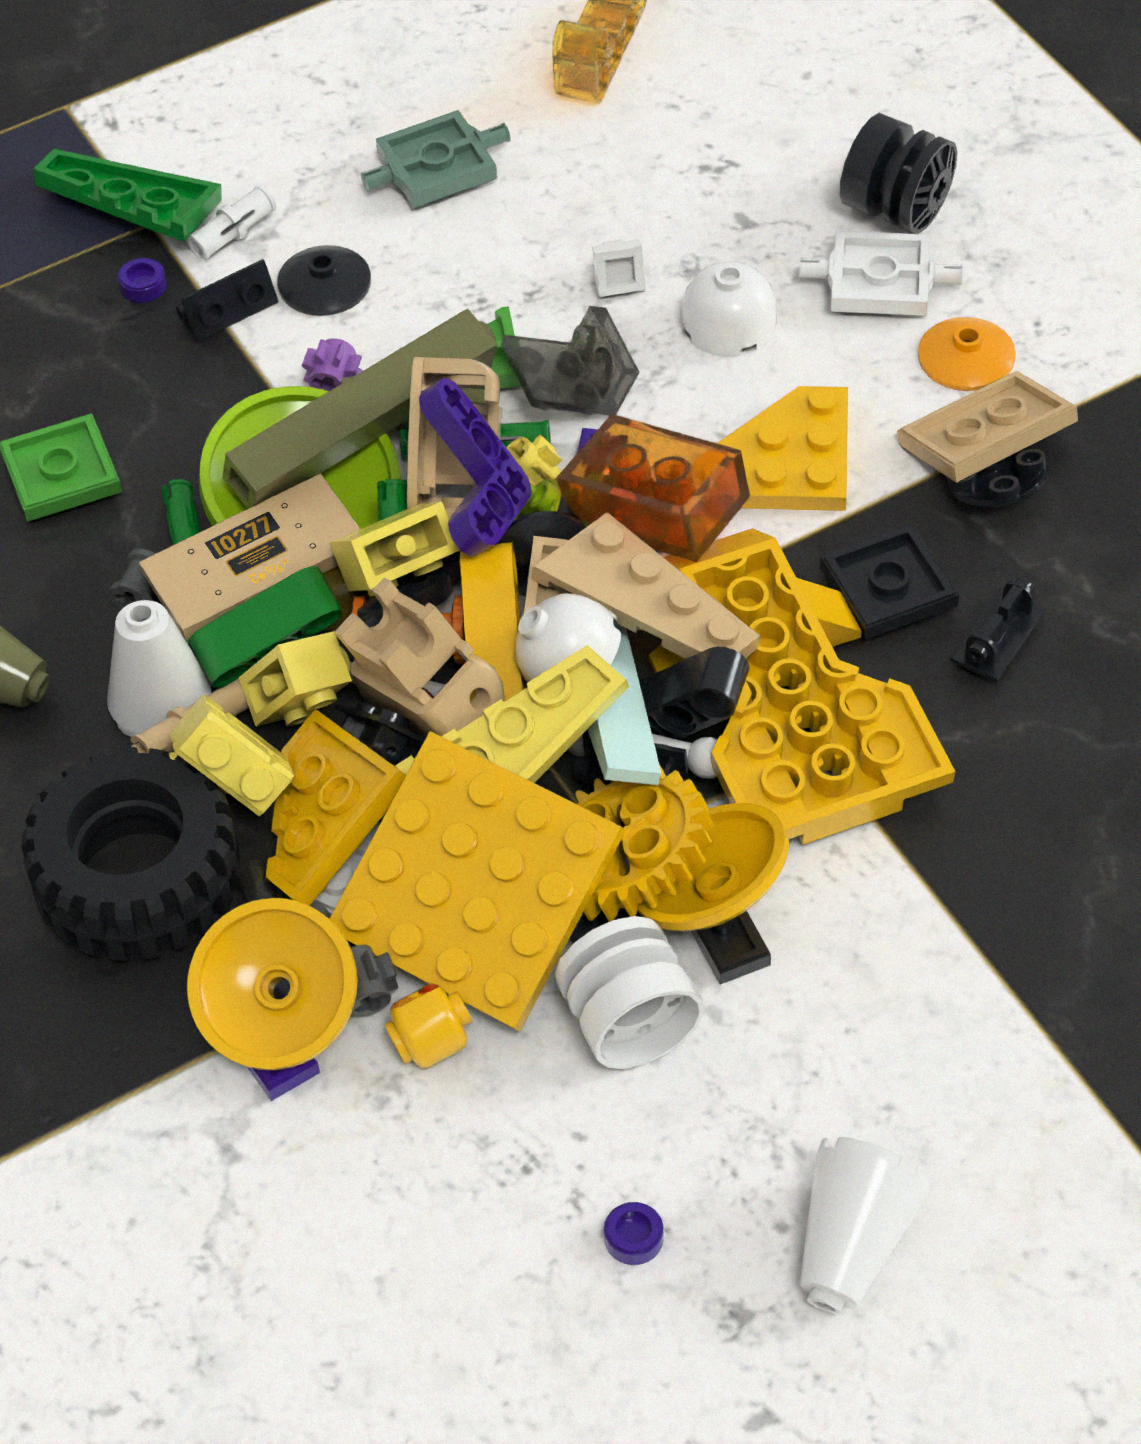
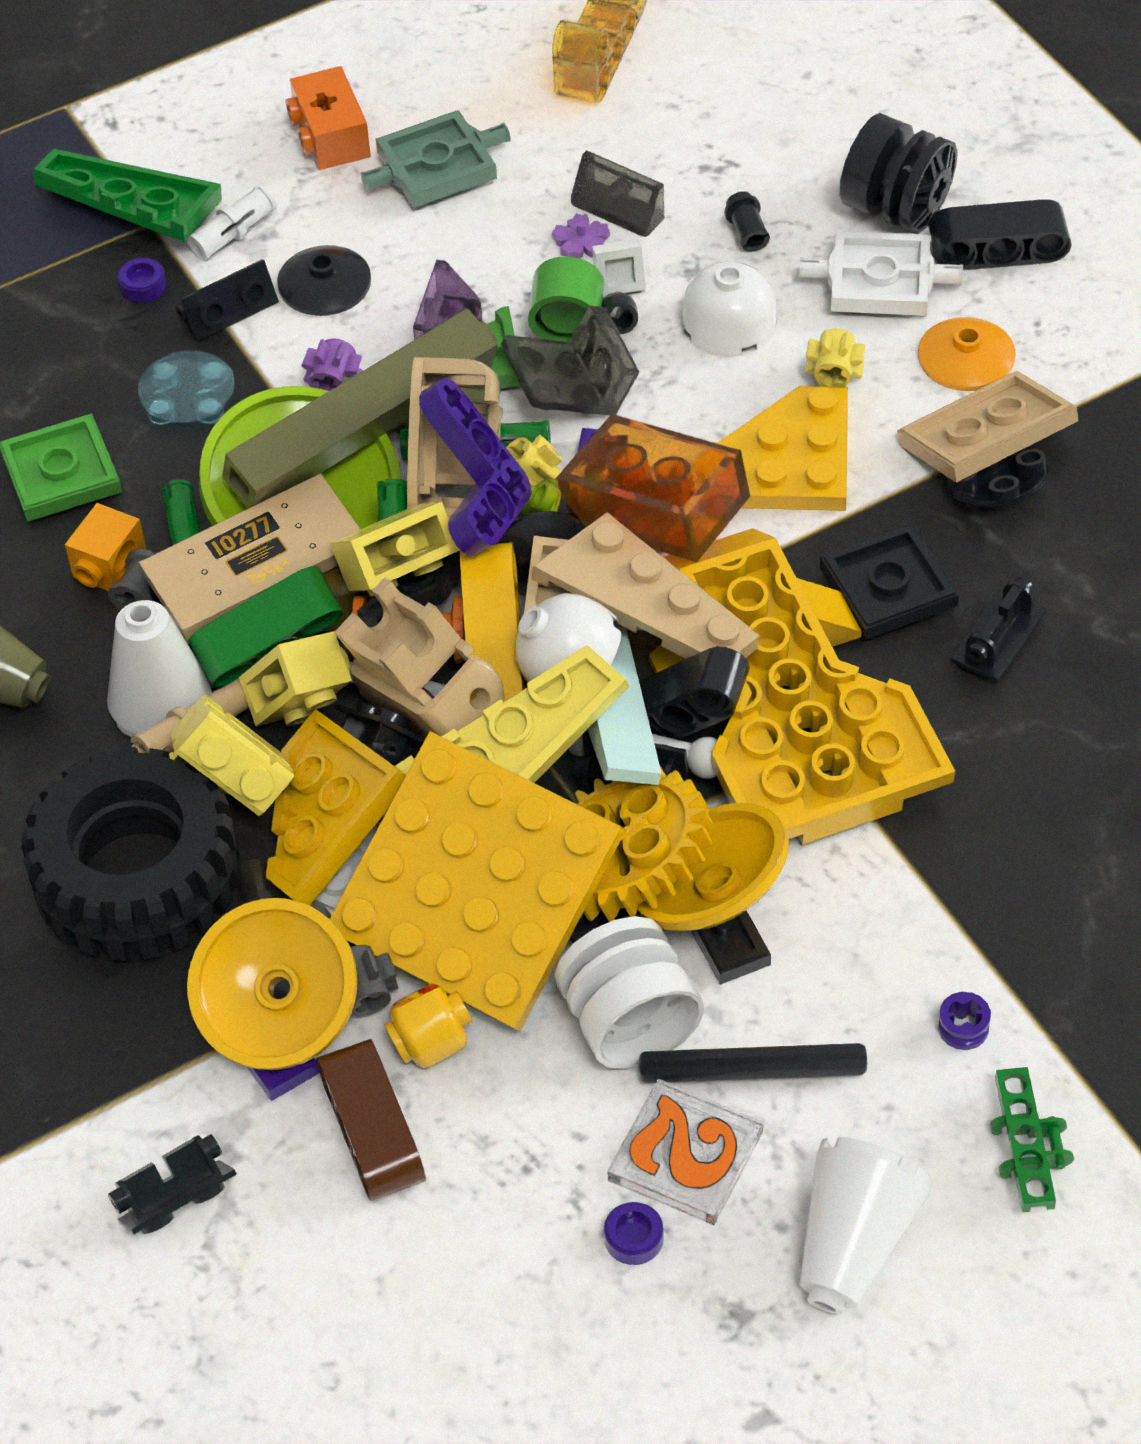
(102, 545): none -> light orange brick
(186, 388): none -> clear light blue dish
(192, 1178): none -> black hinge
(328, 118): none -> orange brick
(371, 1119): none -> reddish brown beam
(444, 298): none -> clear purple slope
(561, 296): none -> bright green piece
(580, 236): none -> medium lavender plant
(618, 194): none -> clear smoke slope
(627, 313): none -> black hinge
(685, 1151): none -> clear tile
(743, 211): none -> black pin
(753, 1063): none -> black axle
(835, 358): none -> light yellow gear
(960, 1006): none -> dark purple bush
(1000, 234): none -> black beam
(1028, 1123): none -> green piece

